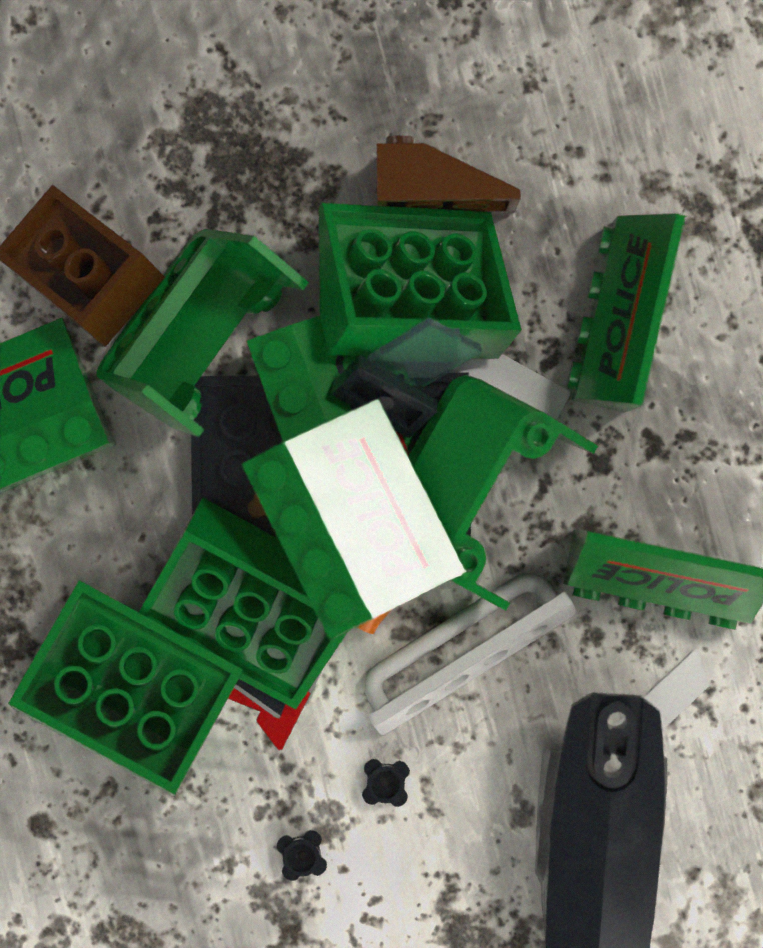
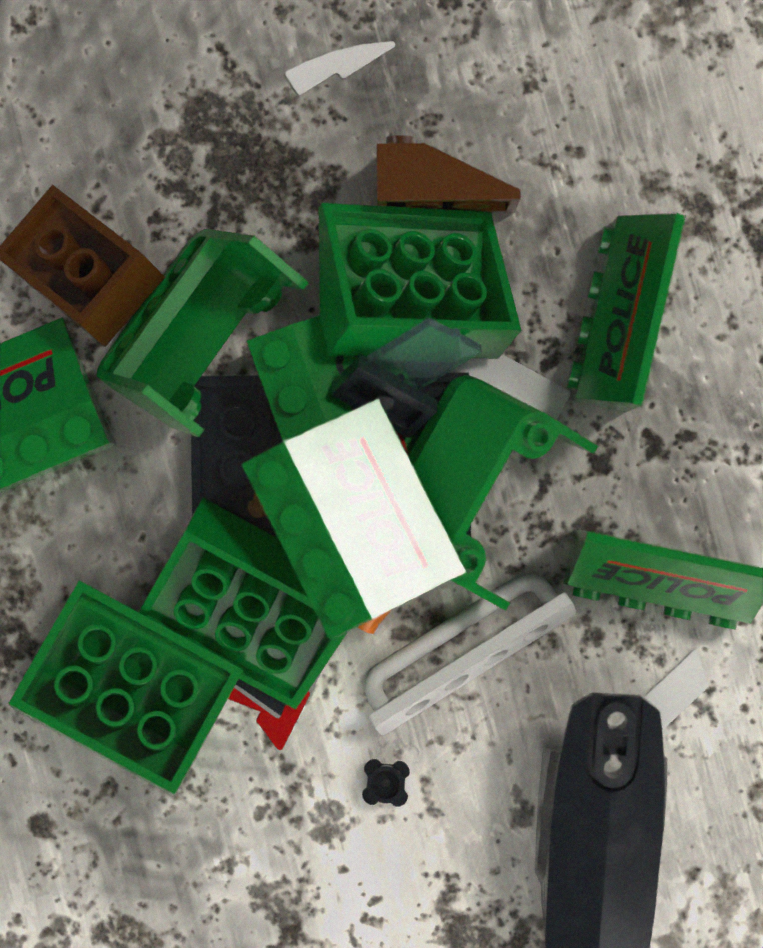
(295, 867): black plate -> none
(340, 61): none -> white sticker

